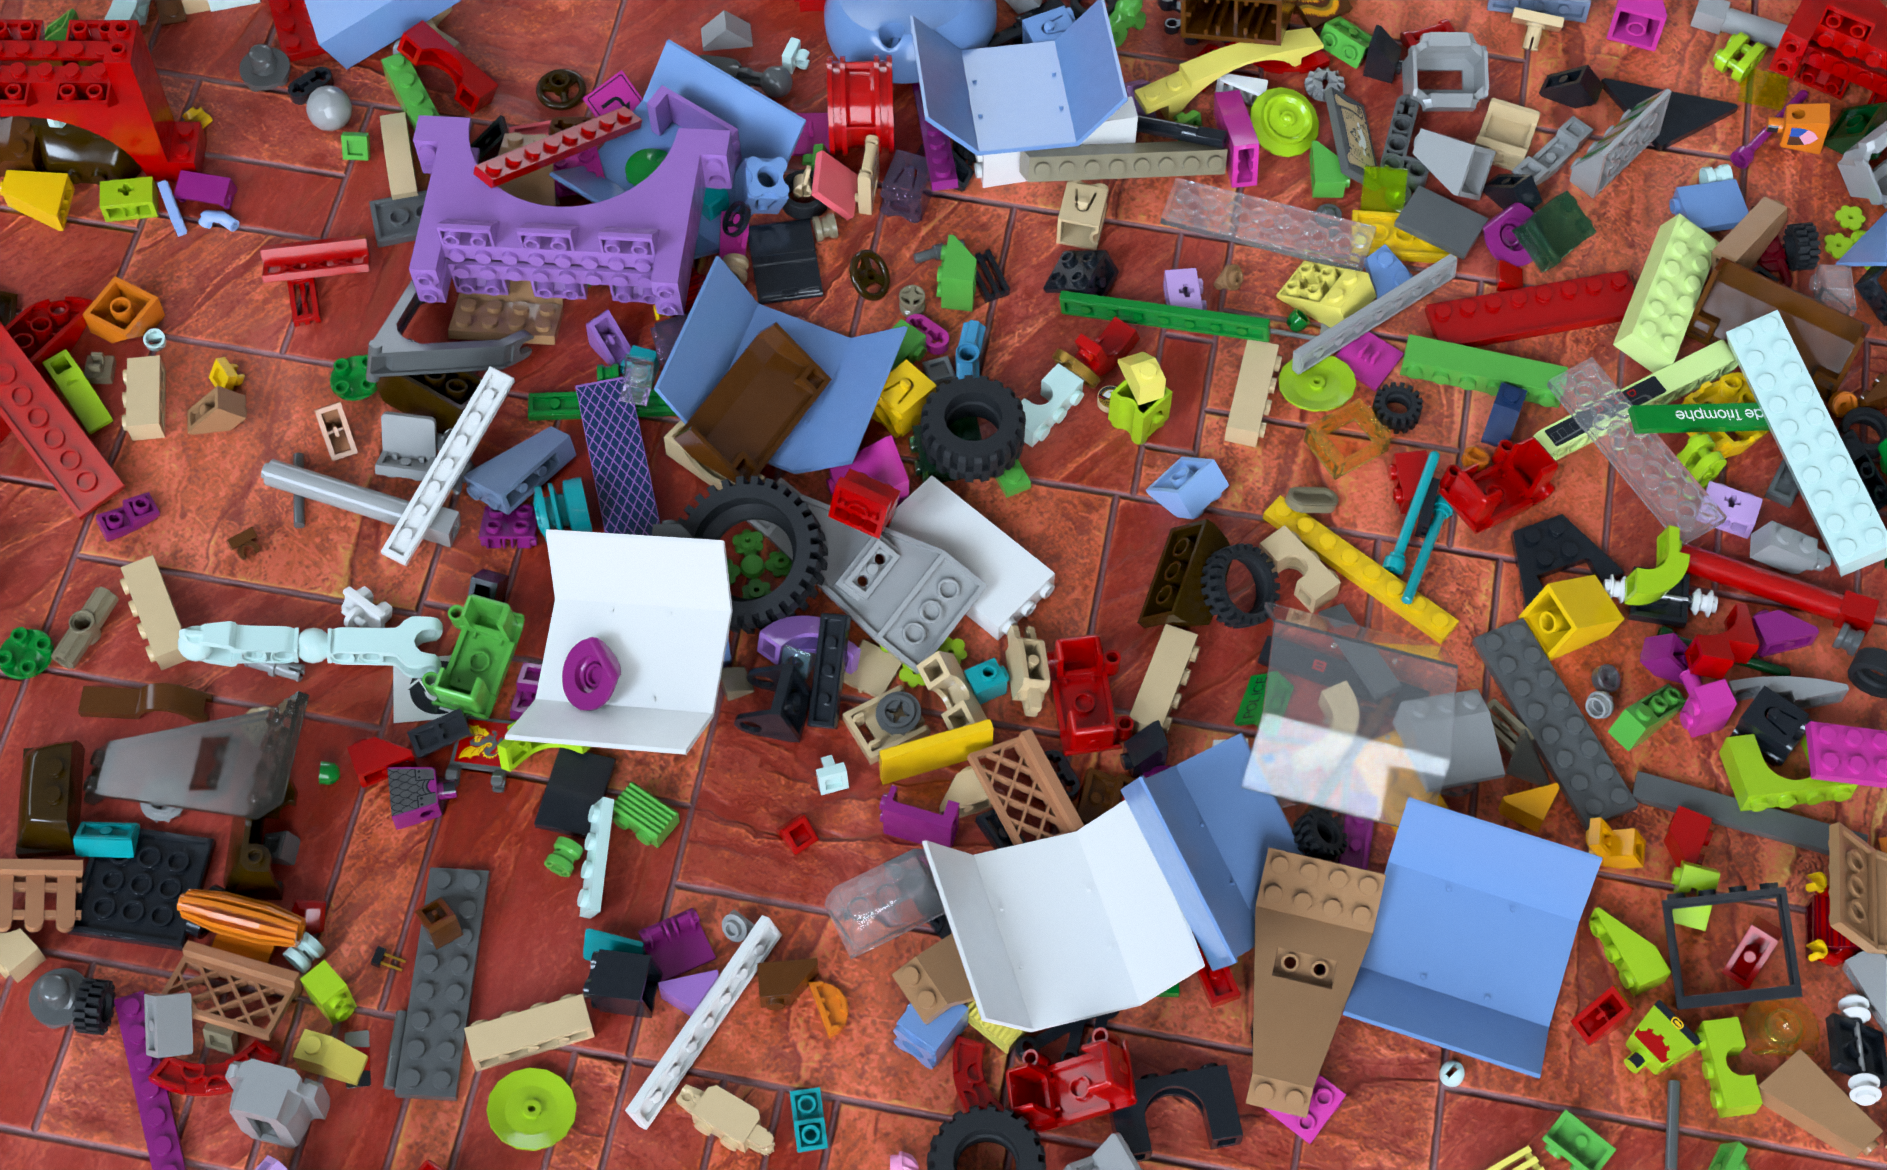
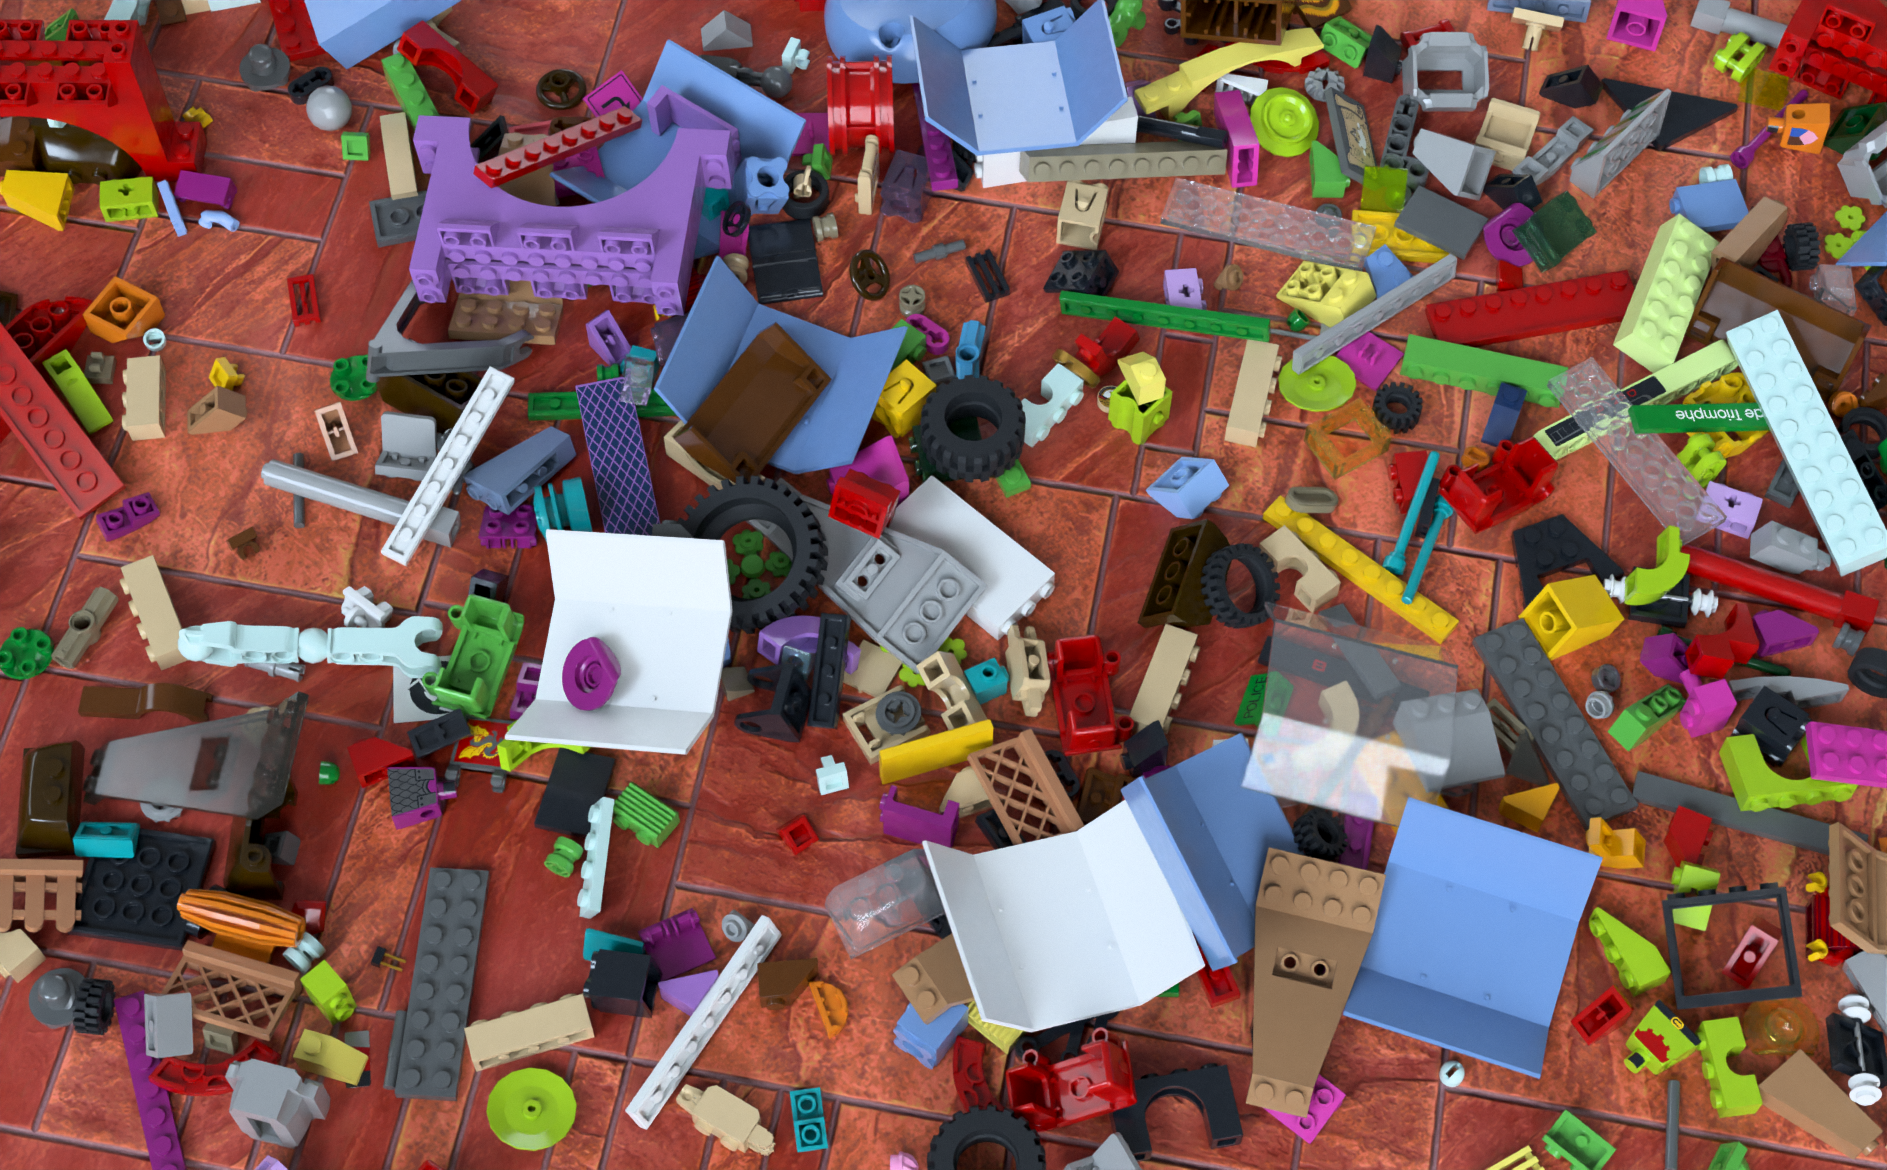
(315, 258): red fence -> none
(439, 922): reddish brown slope -> none
(643, 164): green dish -> none
(834, 185): coral tile -> none
(956, 276): bright green slope -> none

